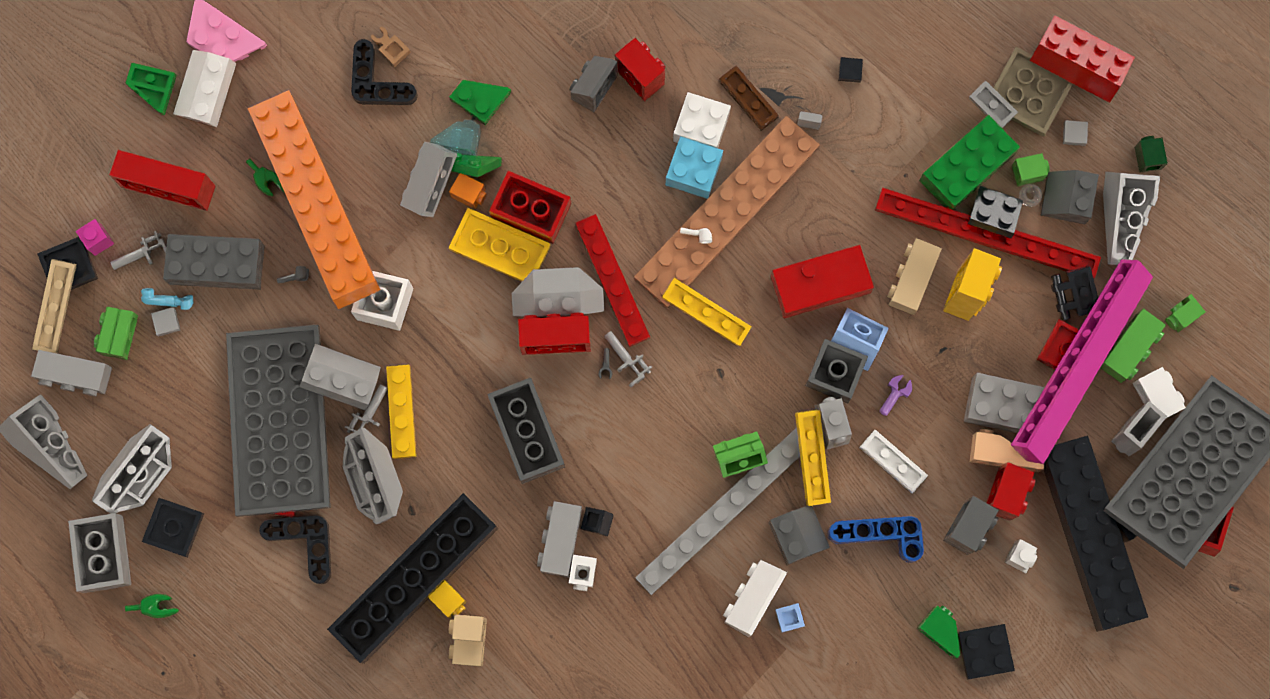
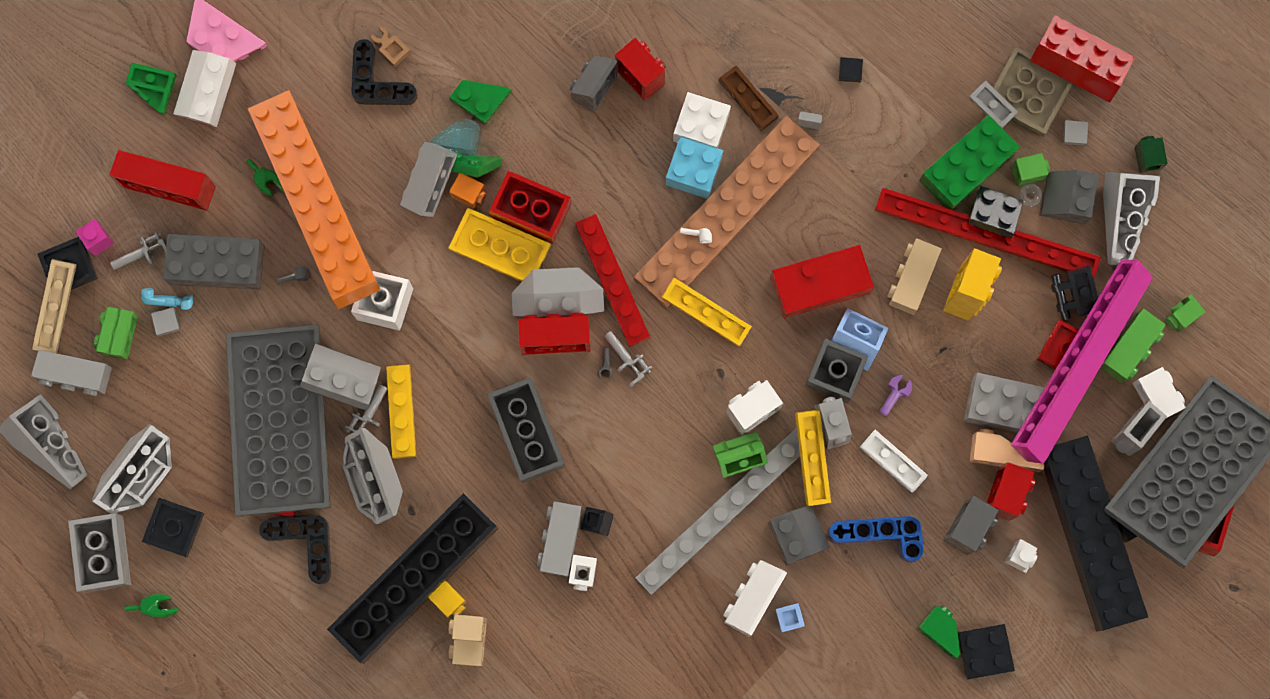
(753, 407): none -> white brick

